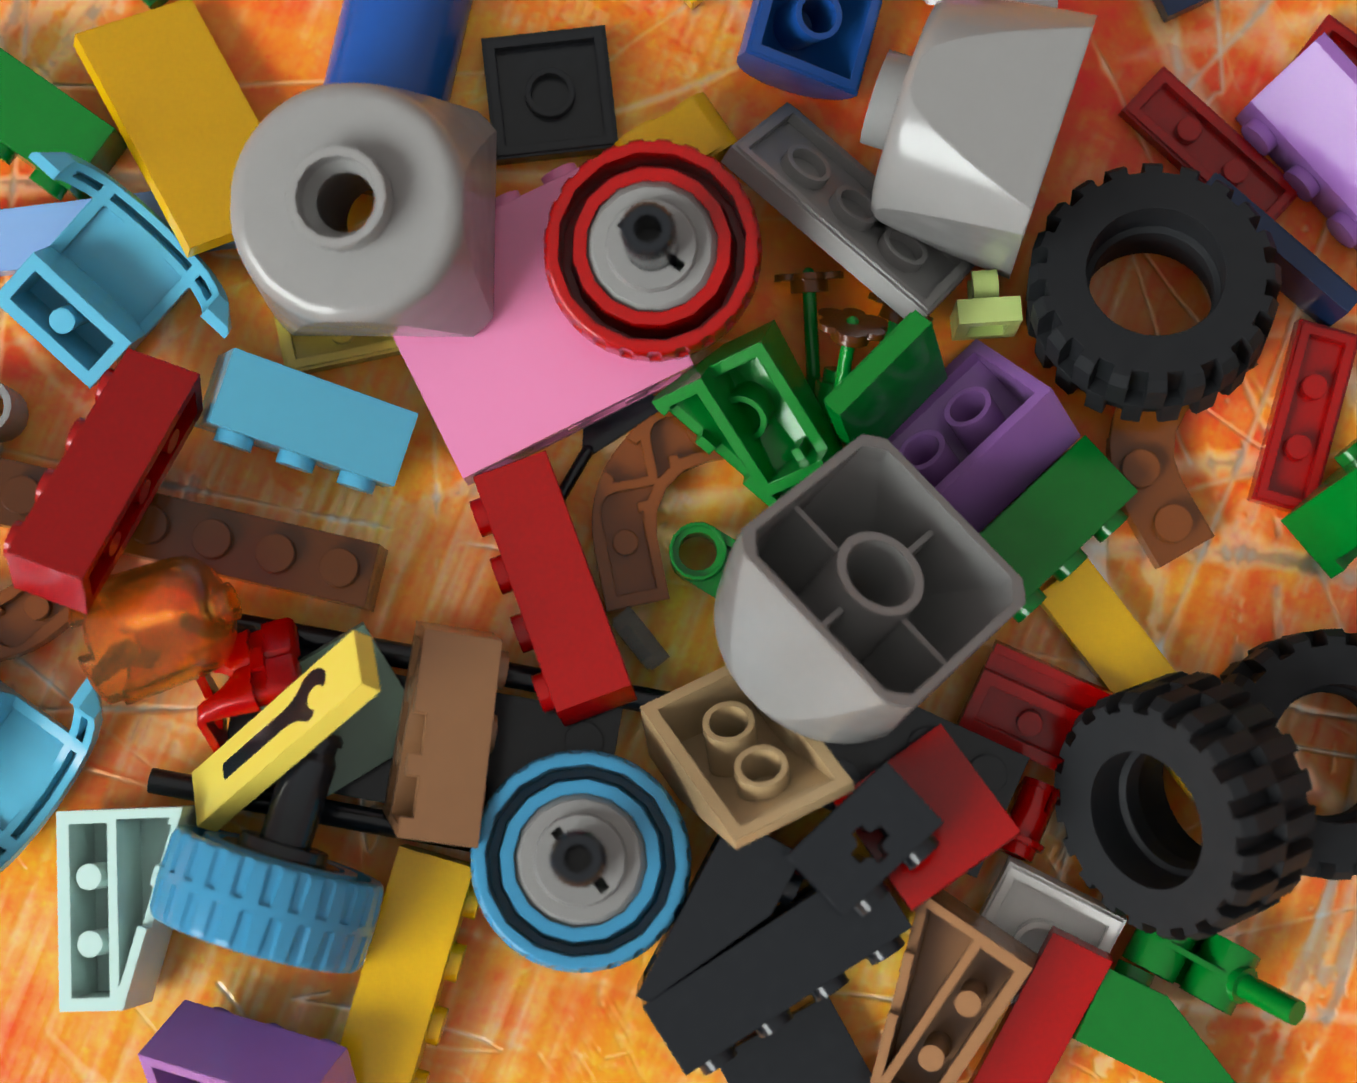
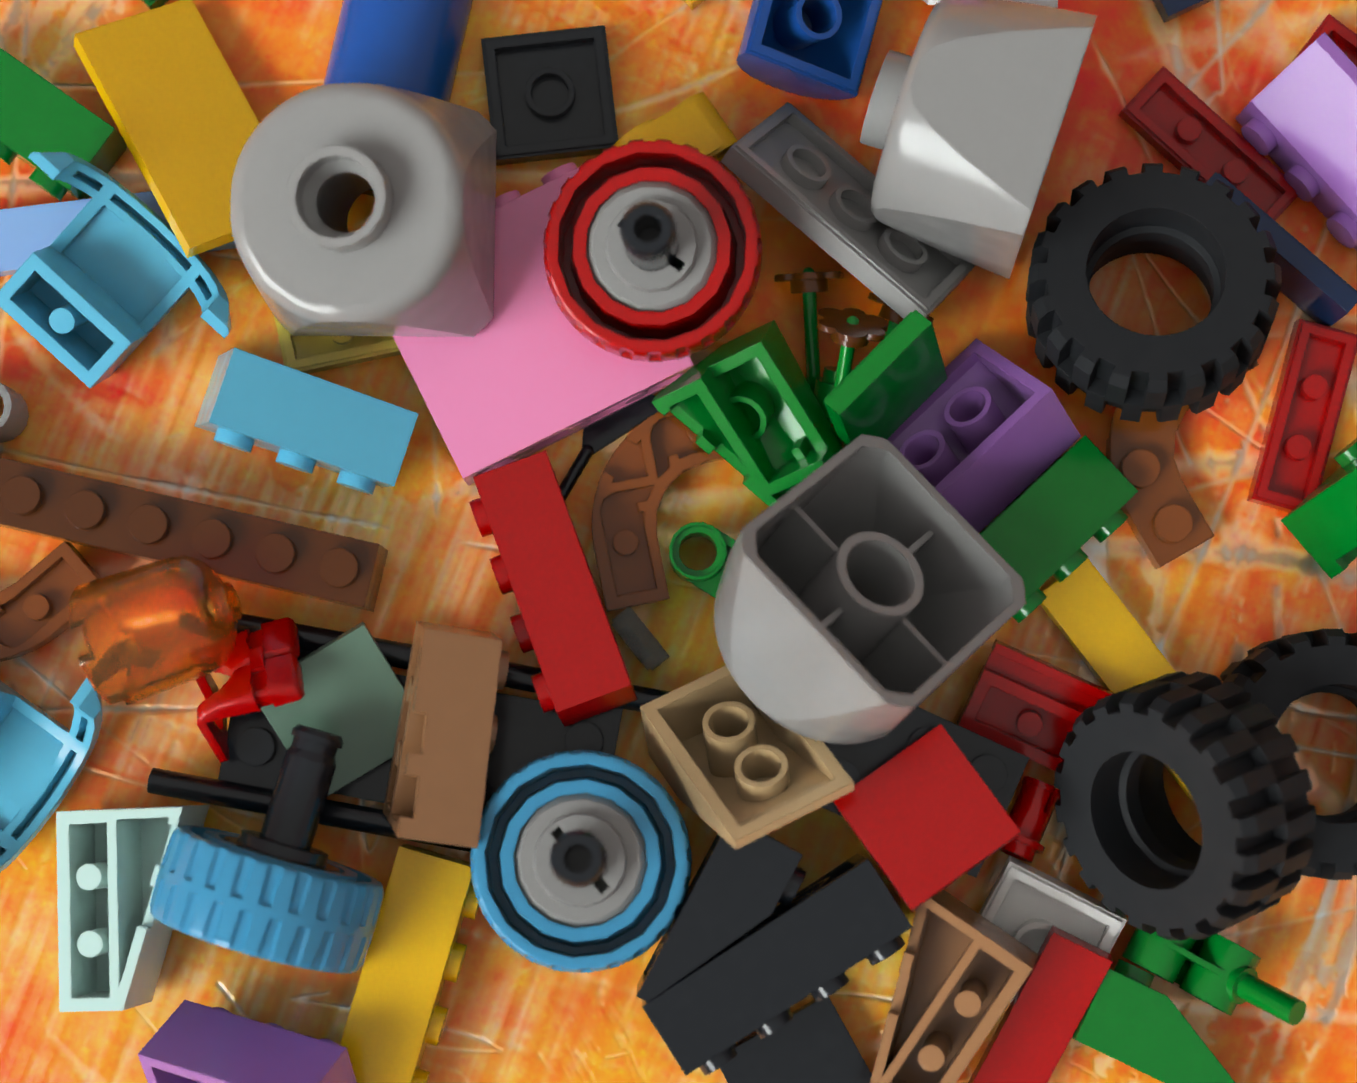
(103, 481): red brick -> none
(285, 731): light yellow tile -> none
(878, 803): black brick -> none
(984, 312): yellowish green tile -> none

